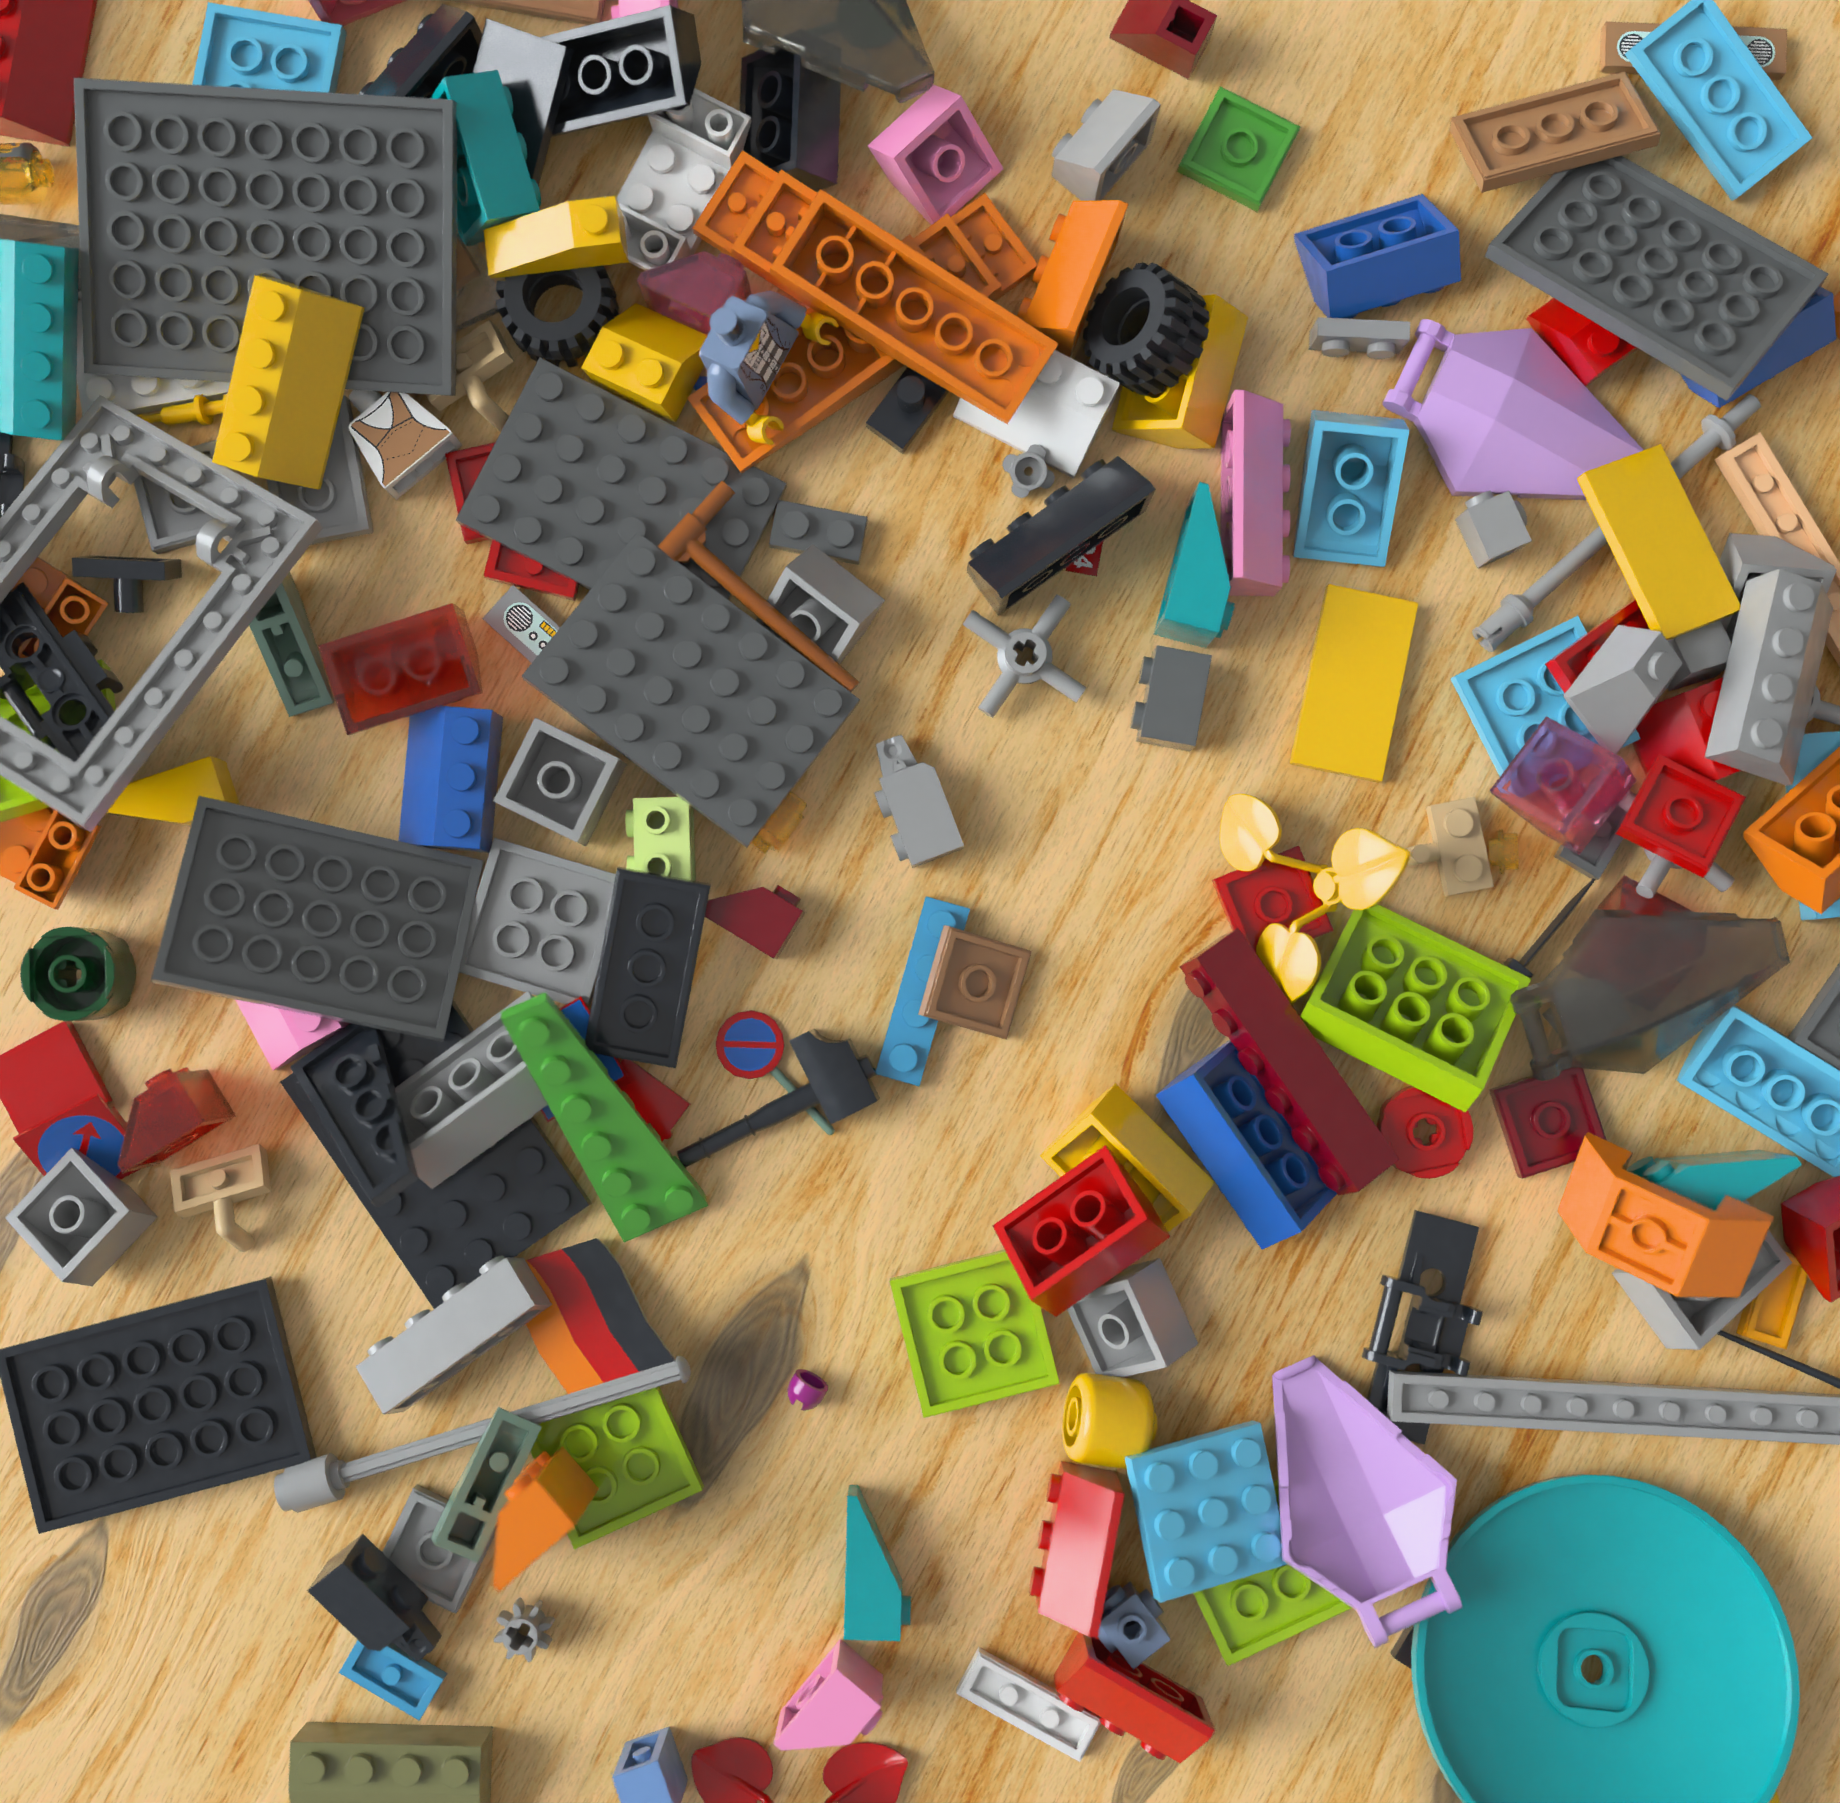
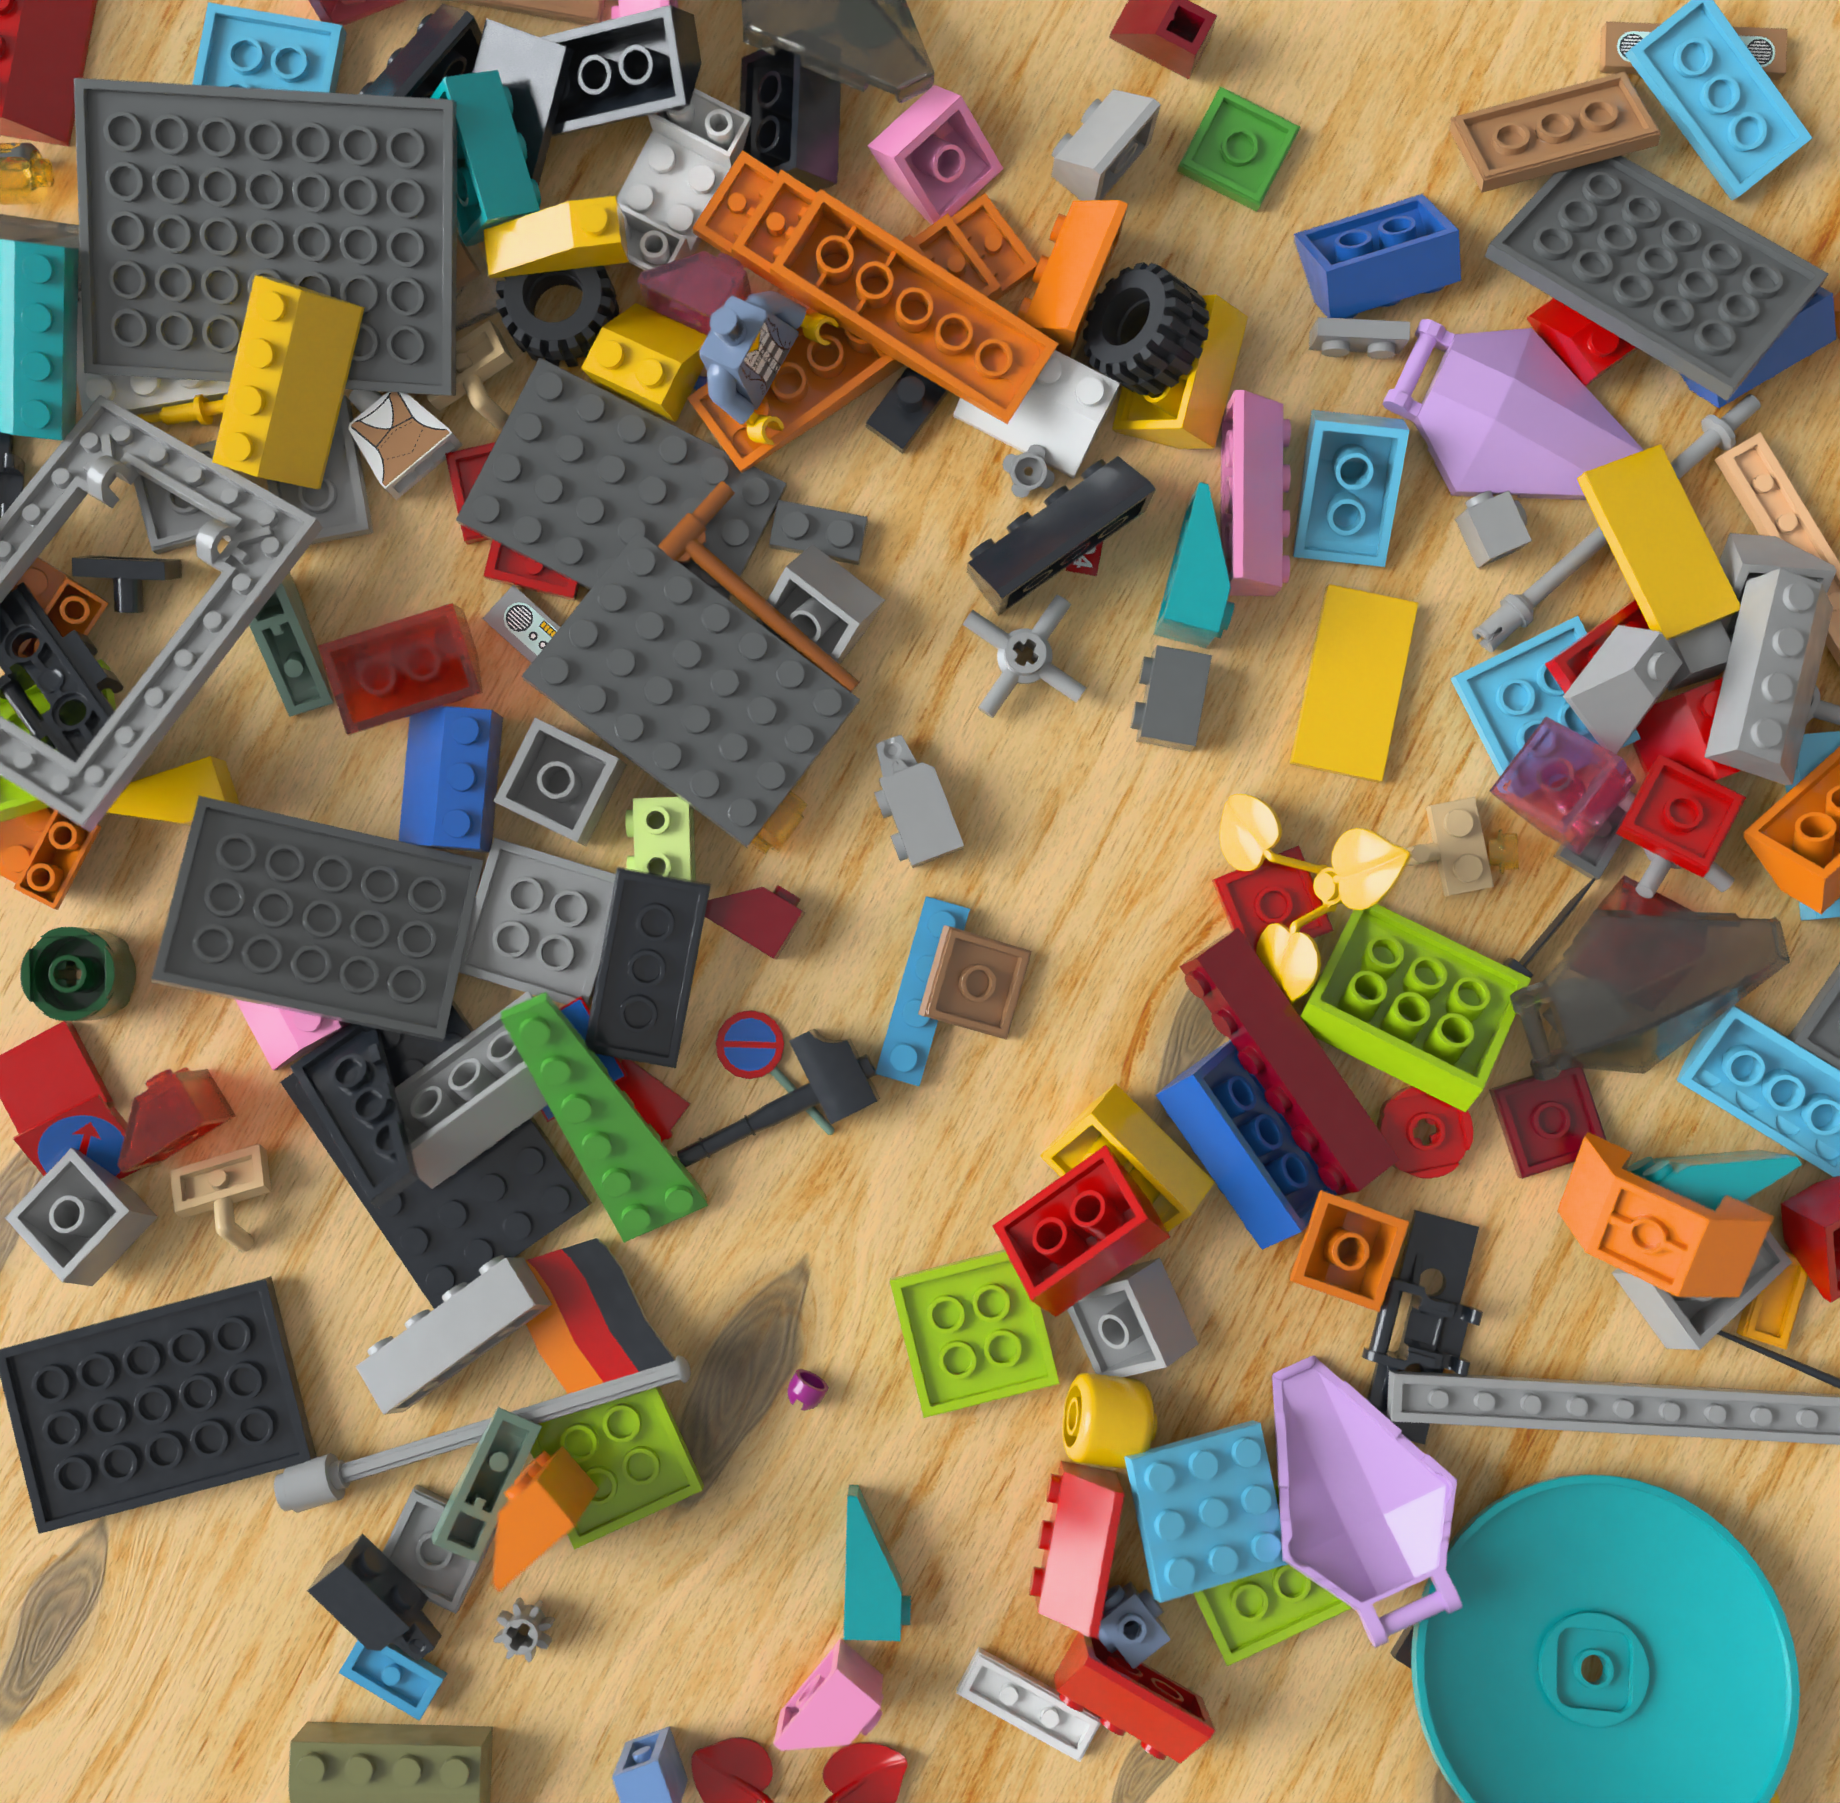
(1349, 1251): none -> orange slope

